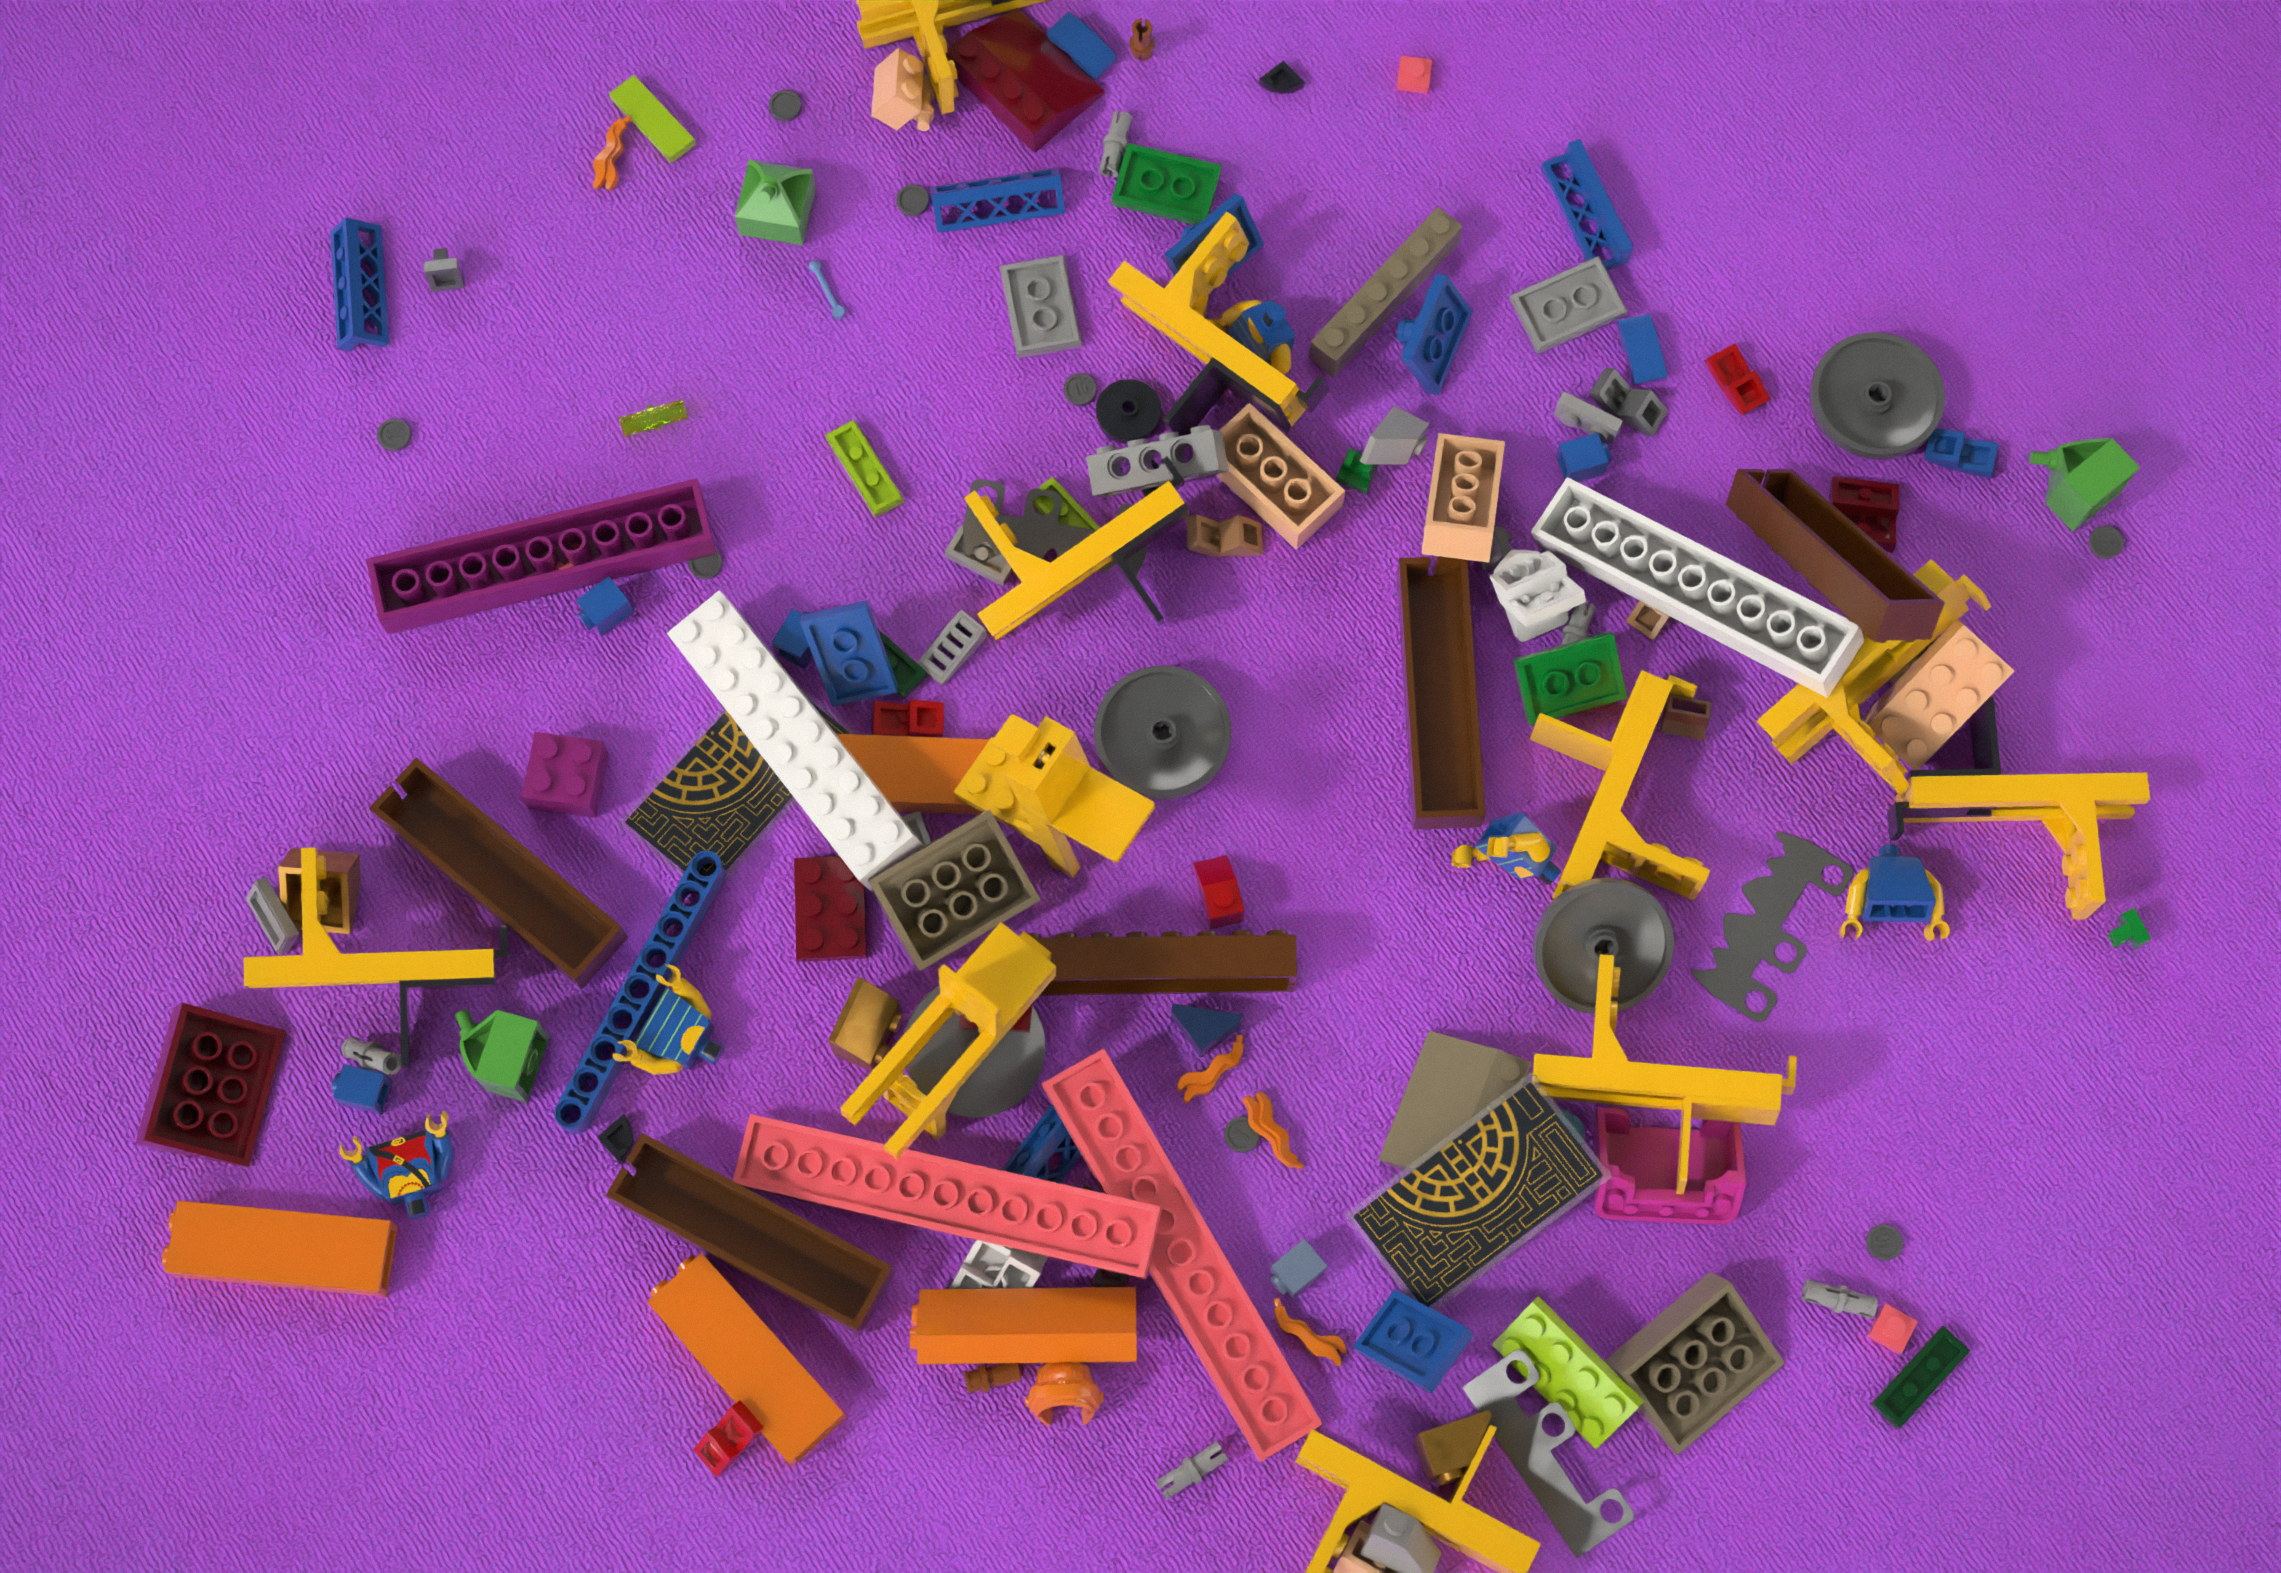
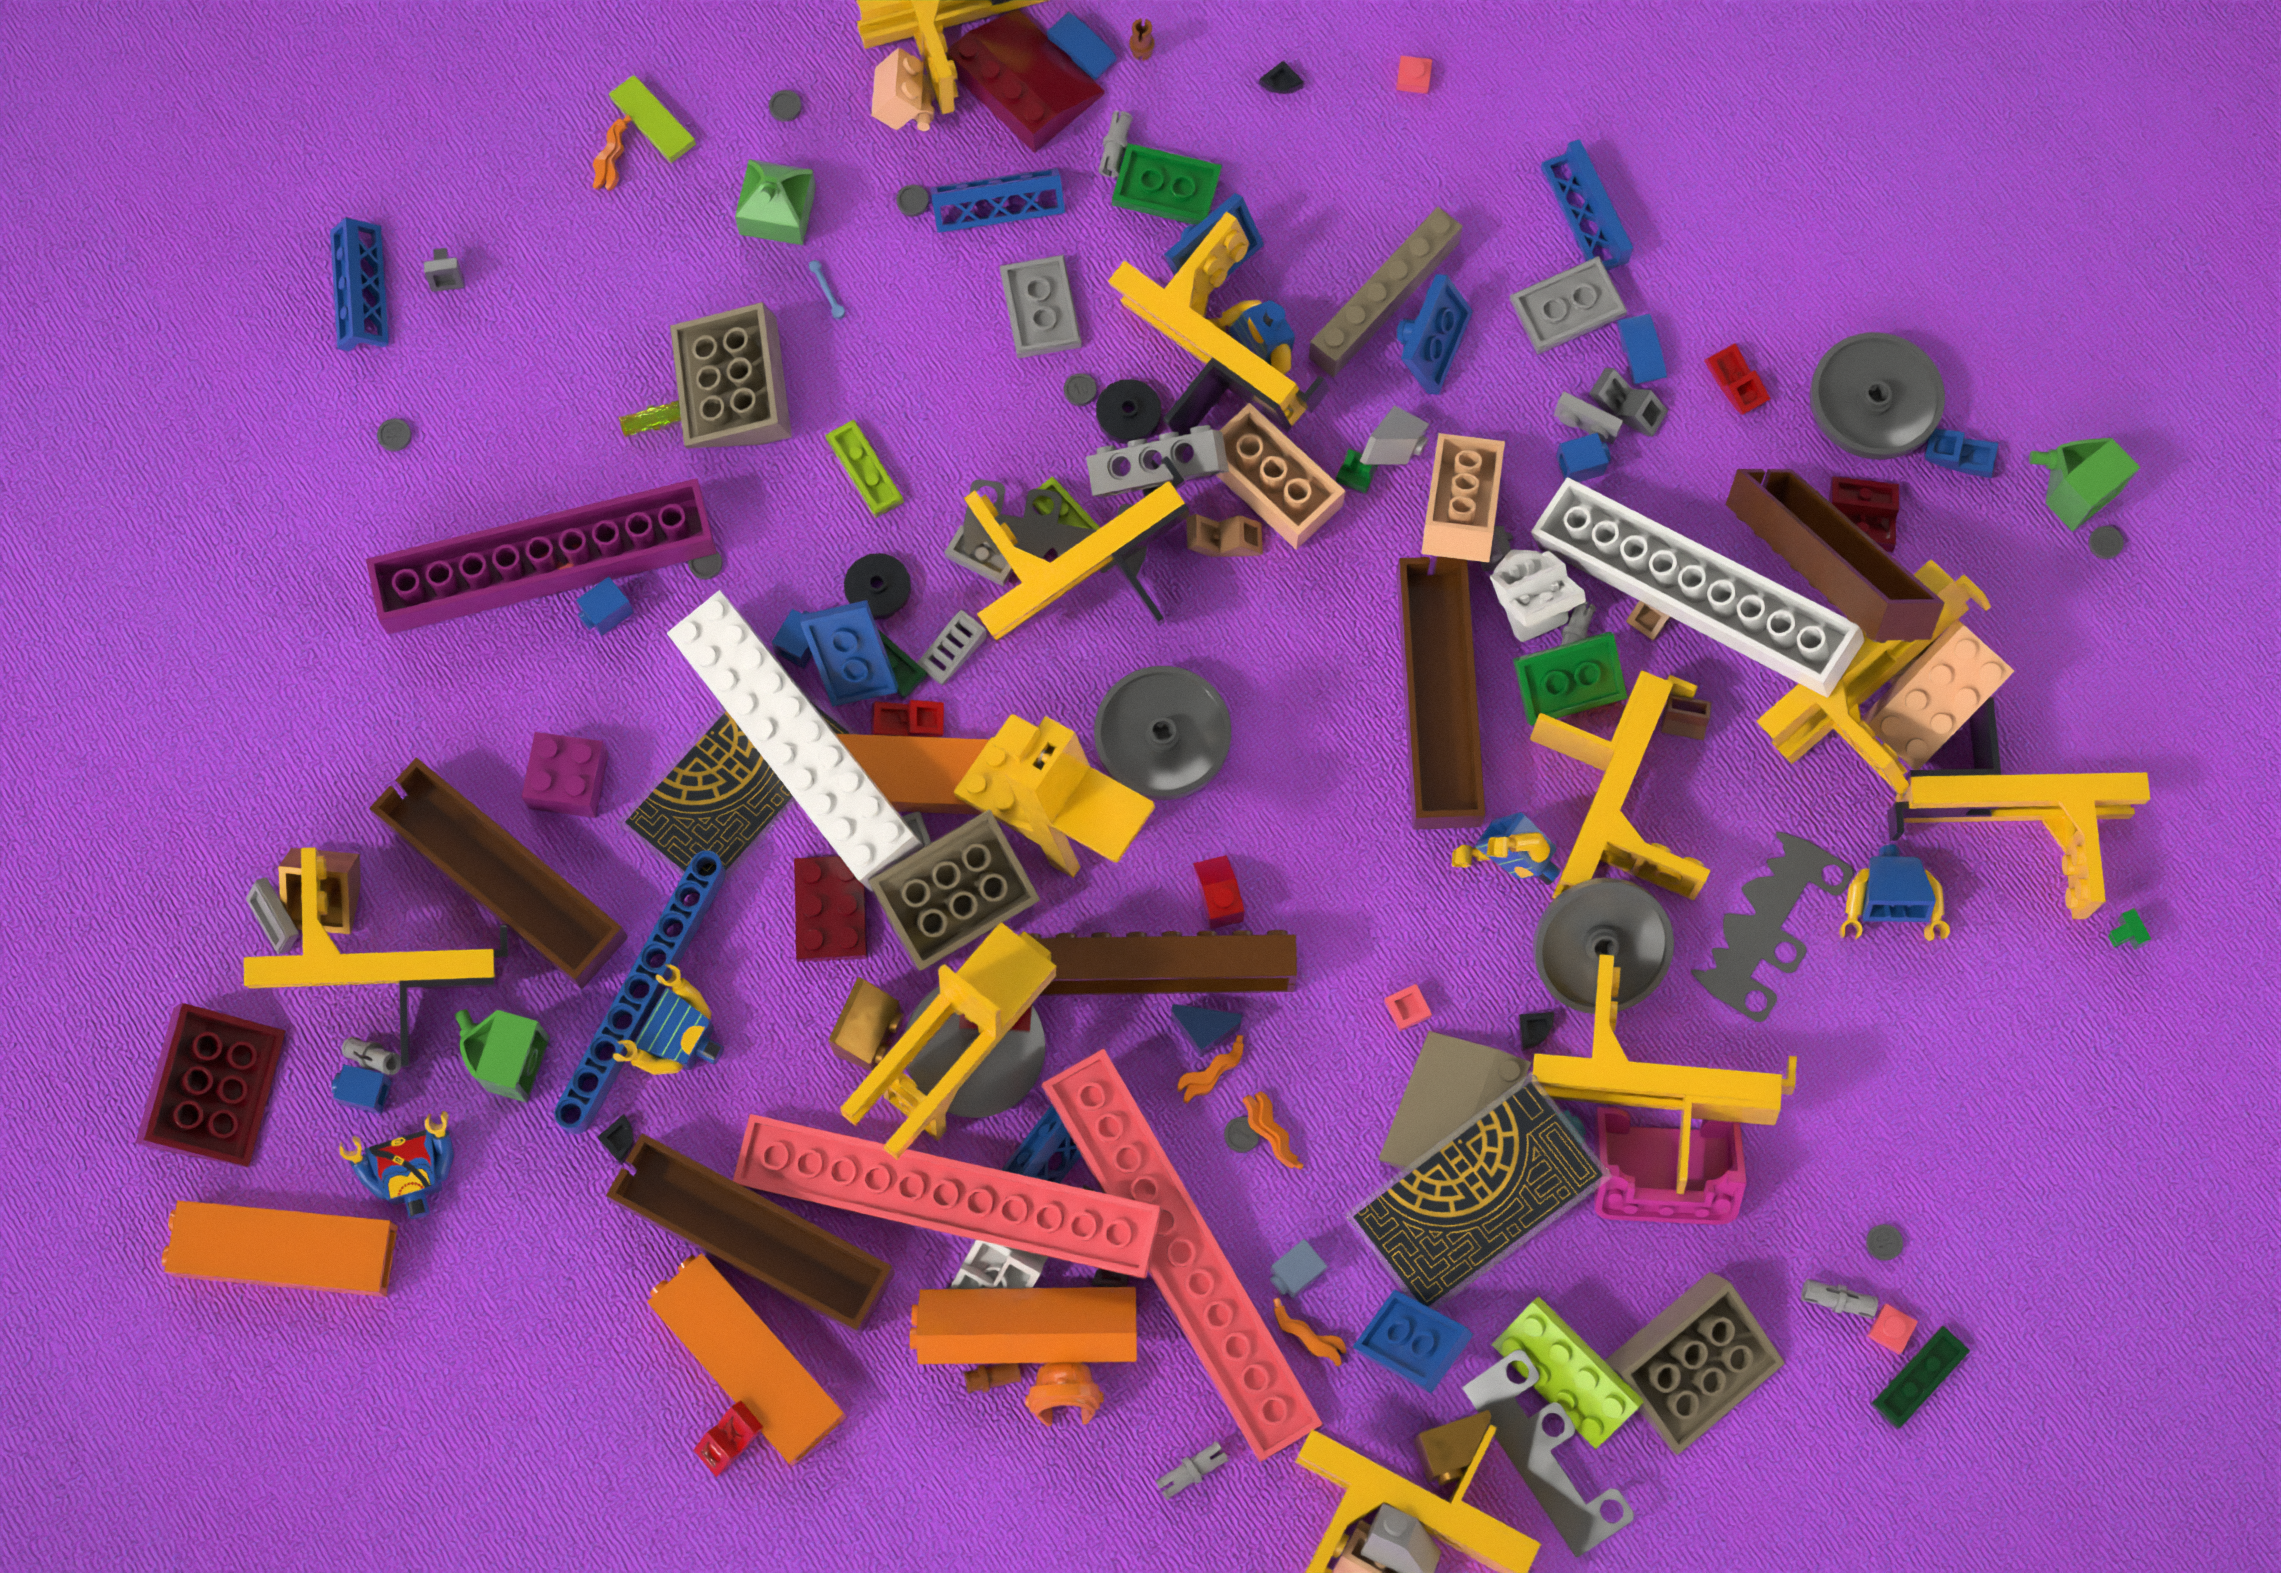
(731, 379): none -> dark tan slope
(890, 596): none -> black plate
(1407, 1007): none -> coral plate
(1534, 1028): none -> black tile

